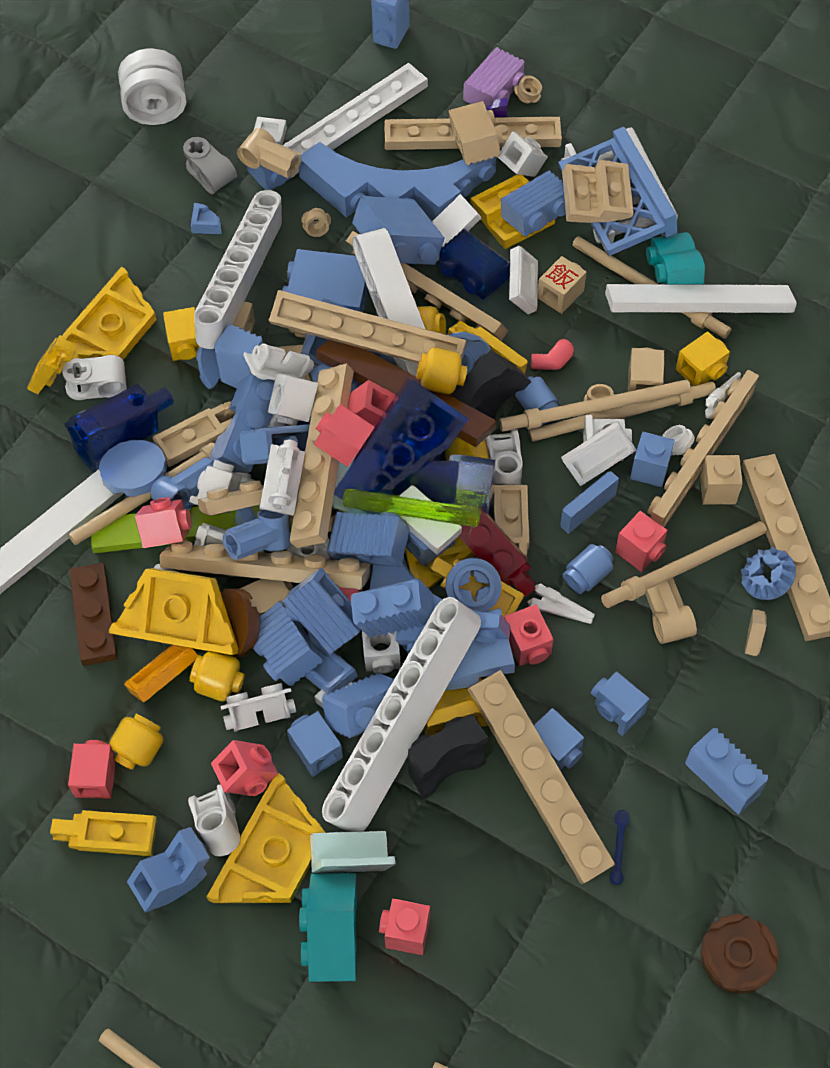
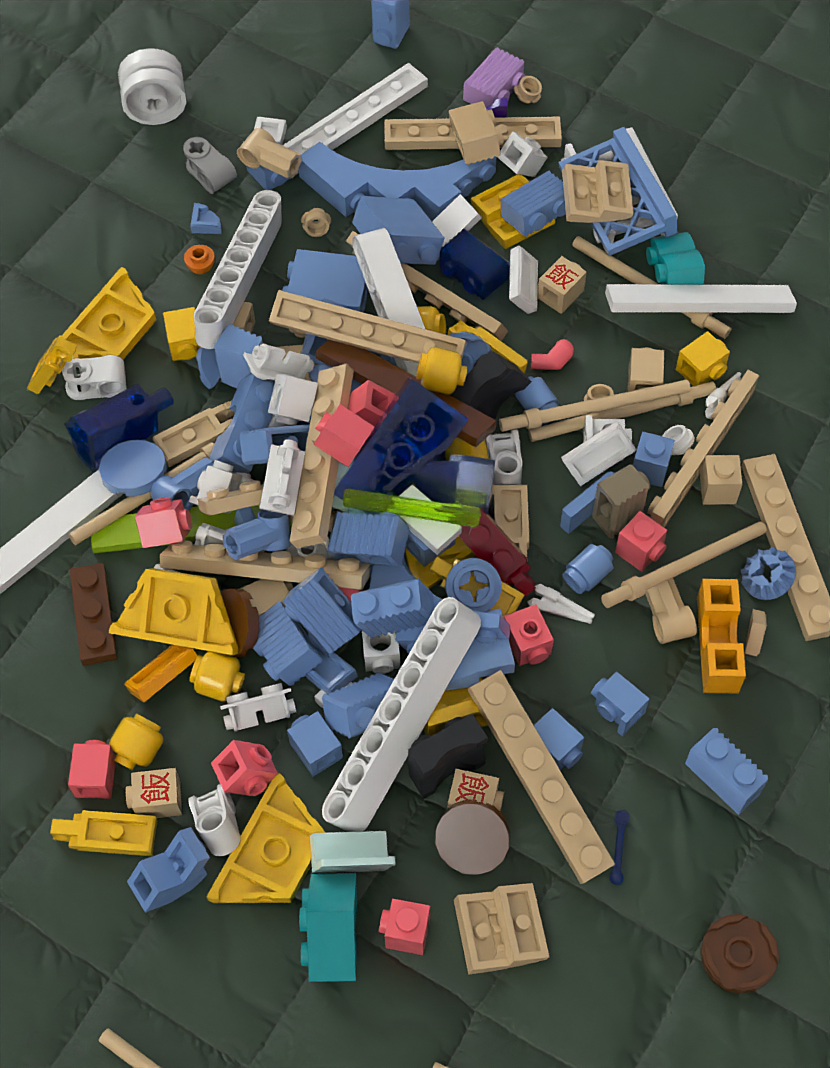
(155, 793): none -> tan brick
(202, 264): none -> orange plate
(472, 837): none -> tile
(475, 787): none -> tan brick
(501, 928): none -> tan slope
(620, 499): none -> dark tan brick
(720, 652): none -> light orange arch

